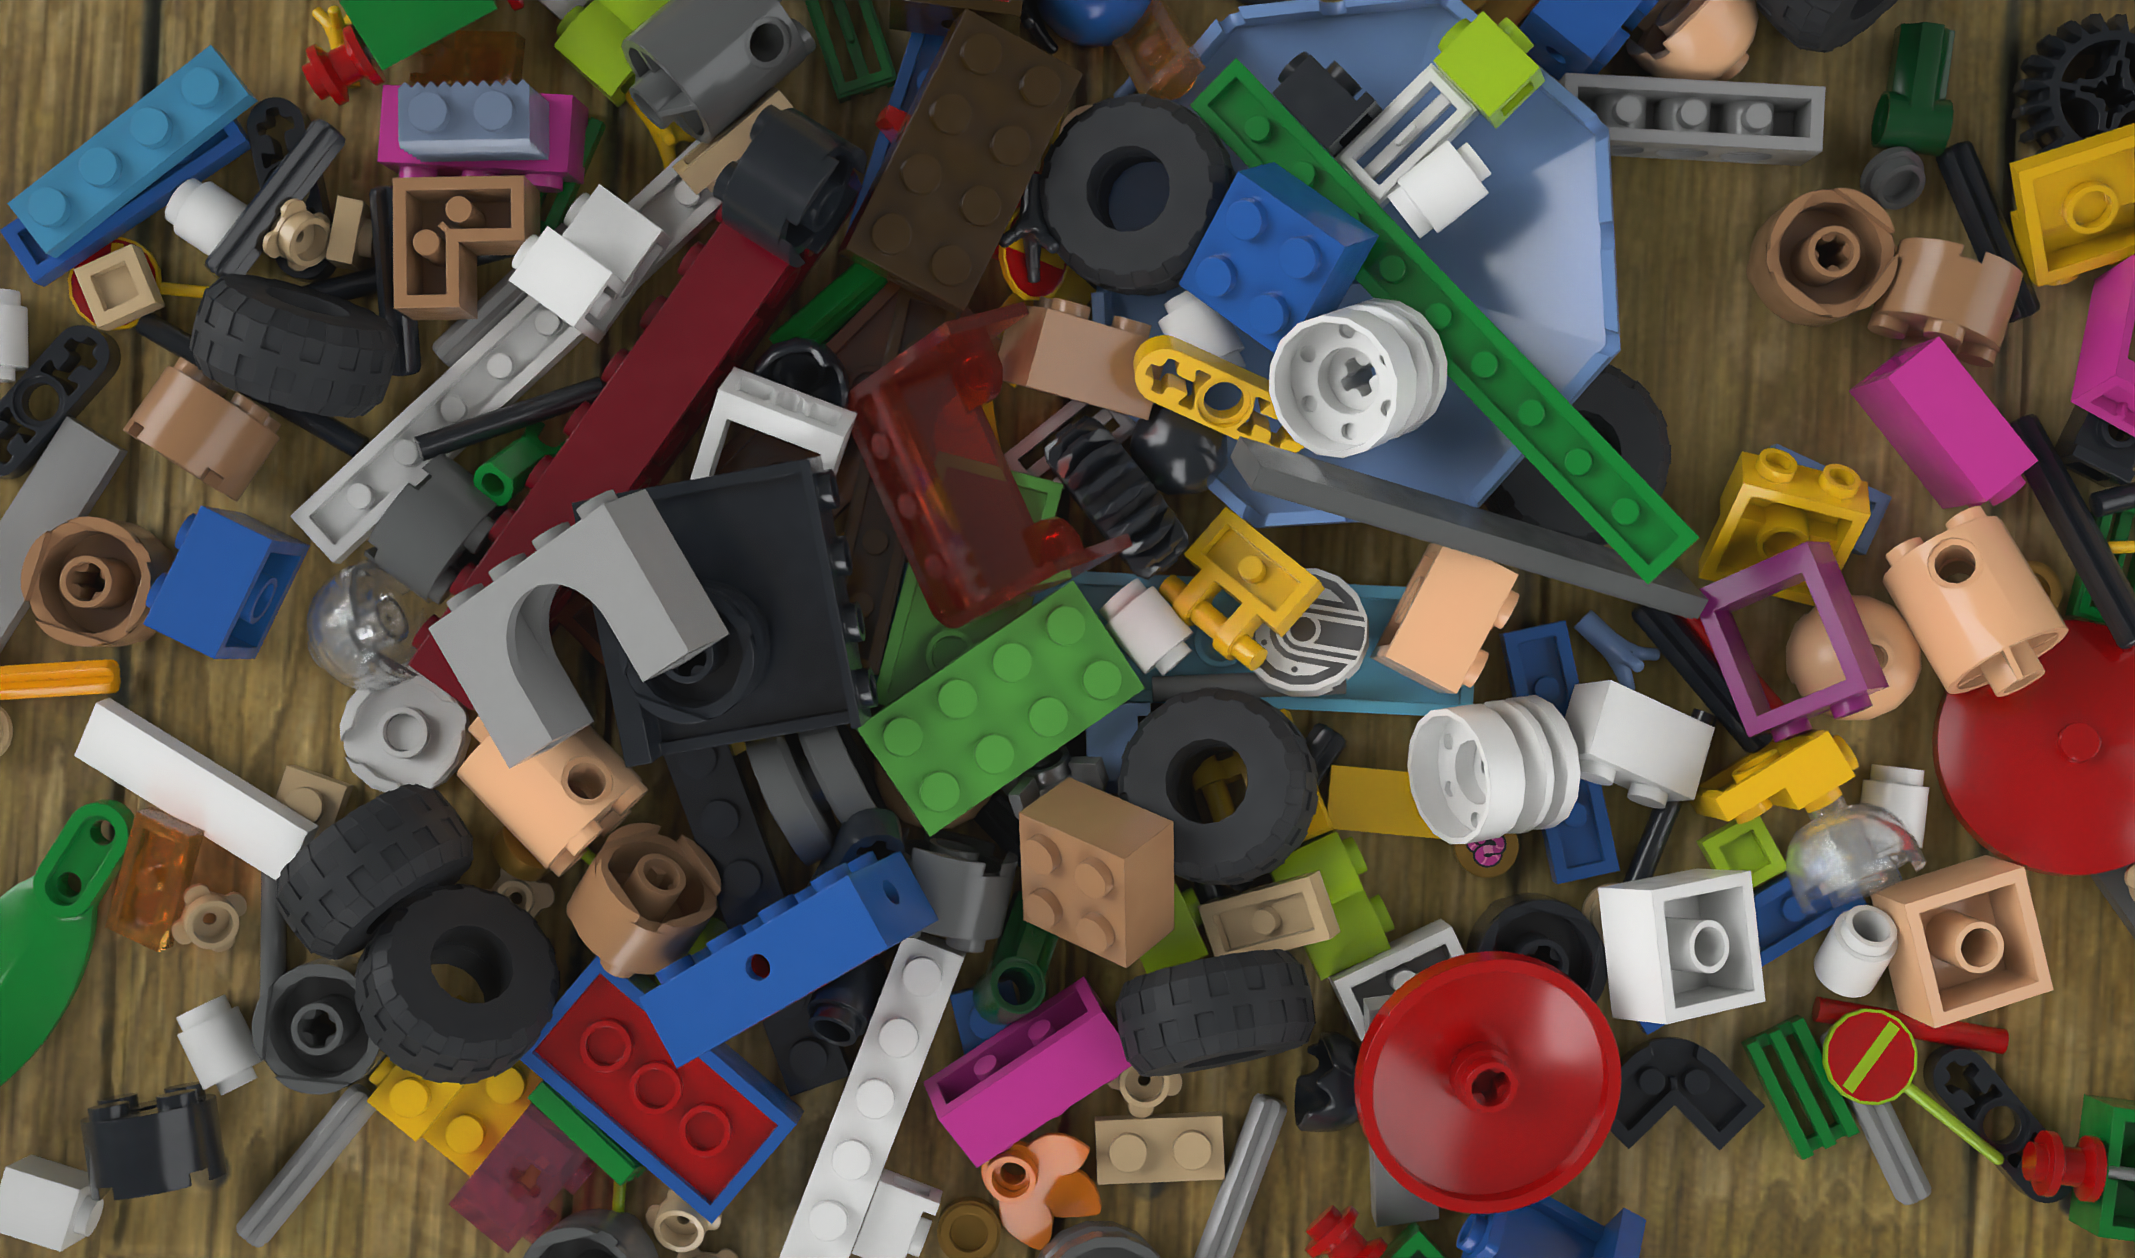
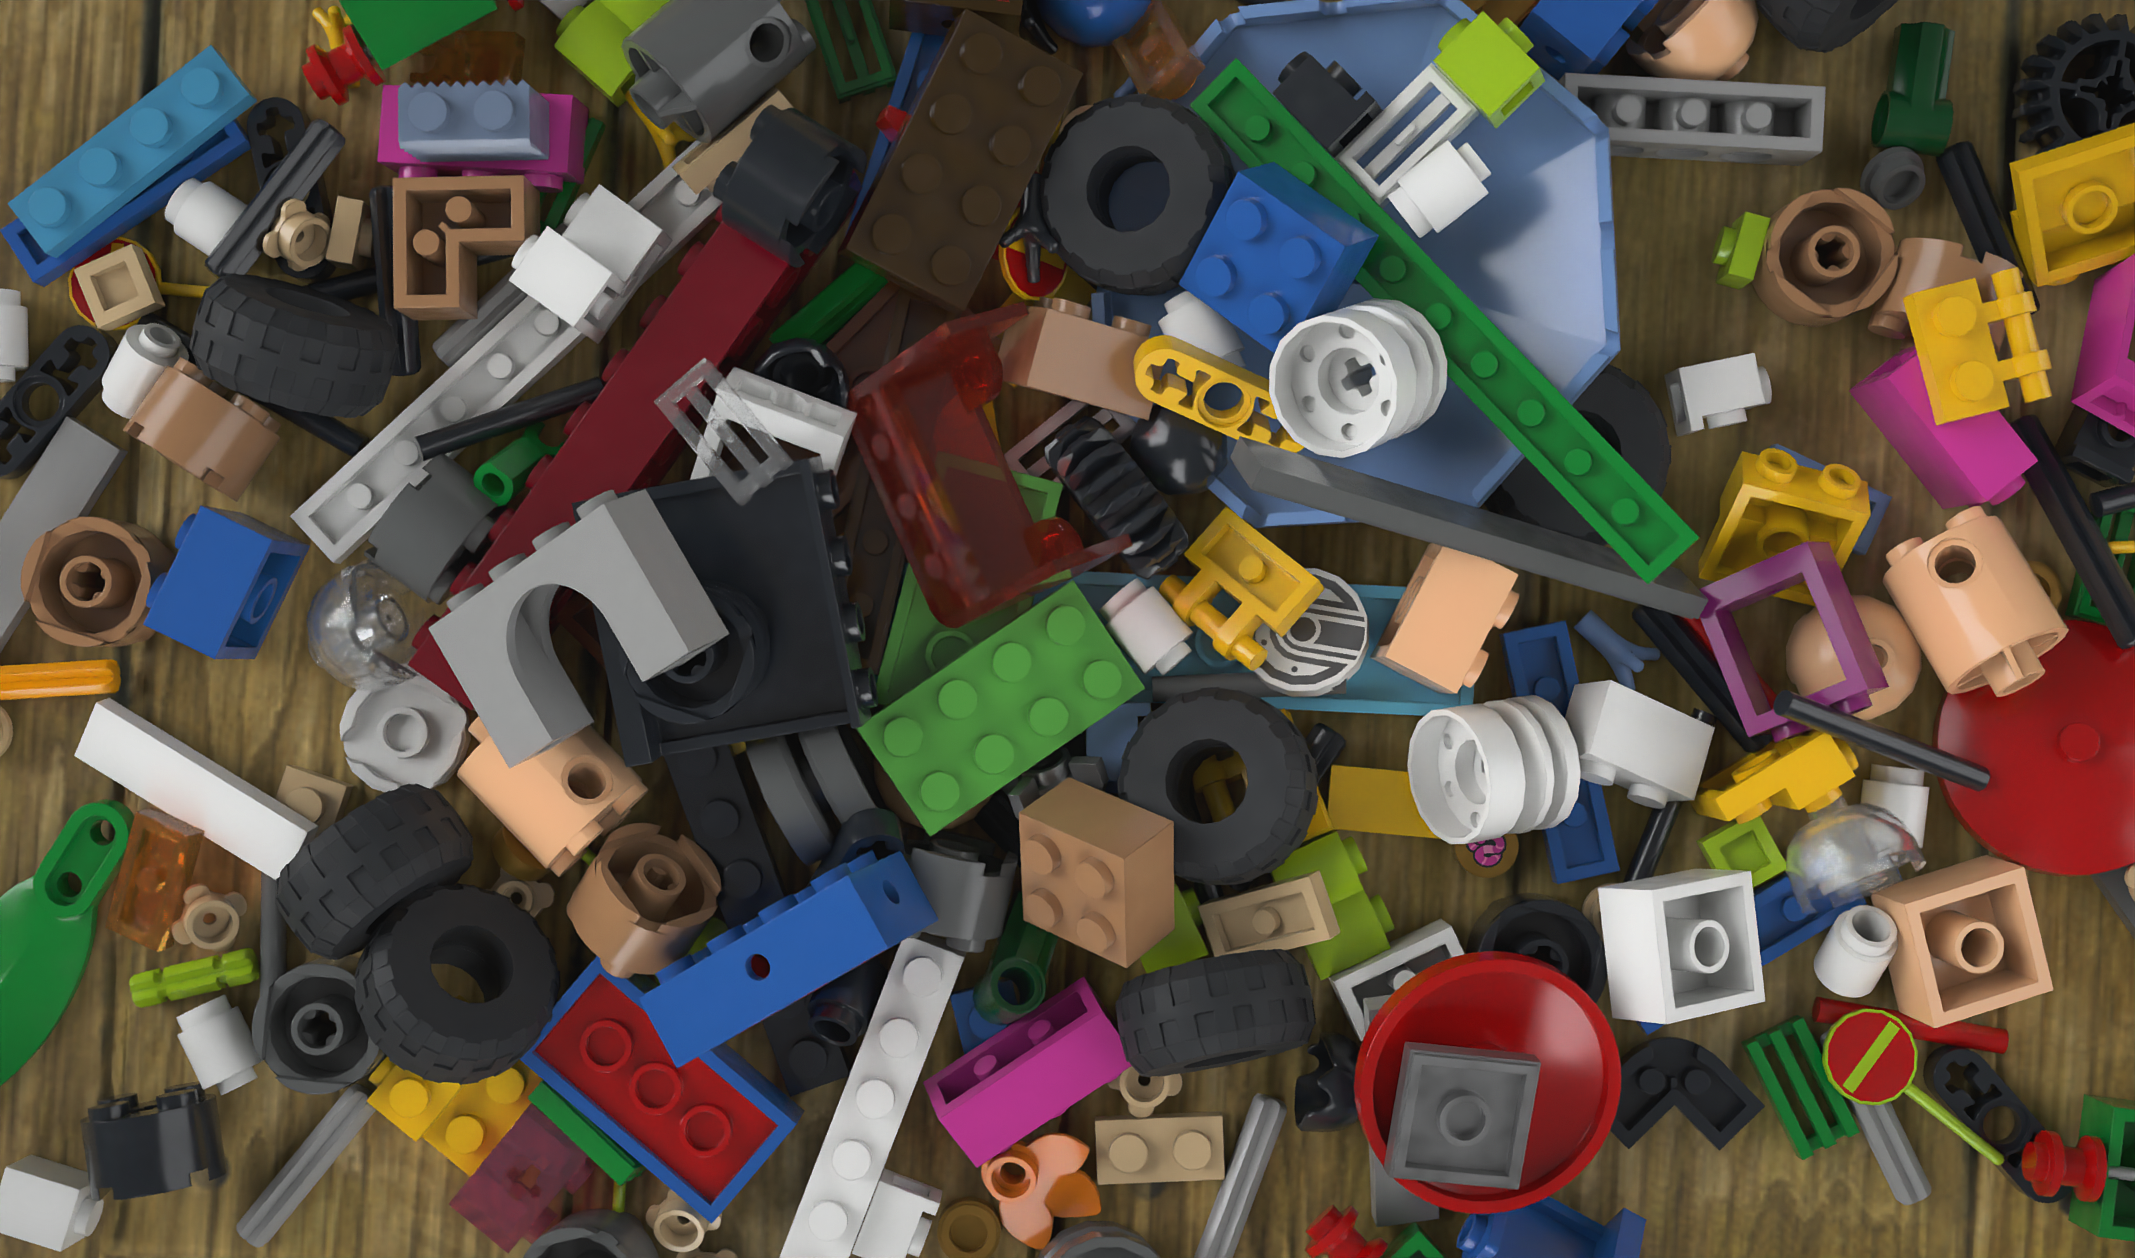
(138, 365): none -> white brick
(194, 977): none -> lime axle
(759, 474): none -> clear tile
(1461, 1115): none -> flat silver tile
(1717, 392): none -> white brick
(1739, 250): none -> lime plate
(1880, 740): none -> black bar
(1958, 349): none -> yellow plate

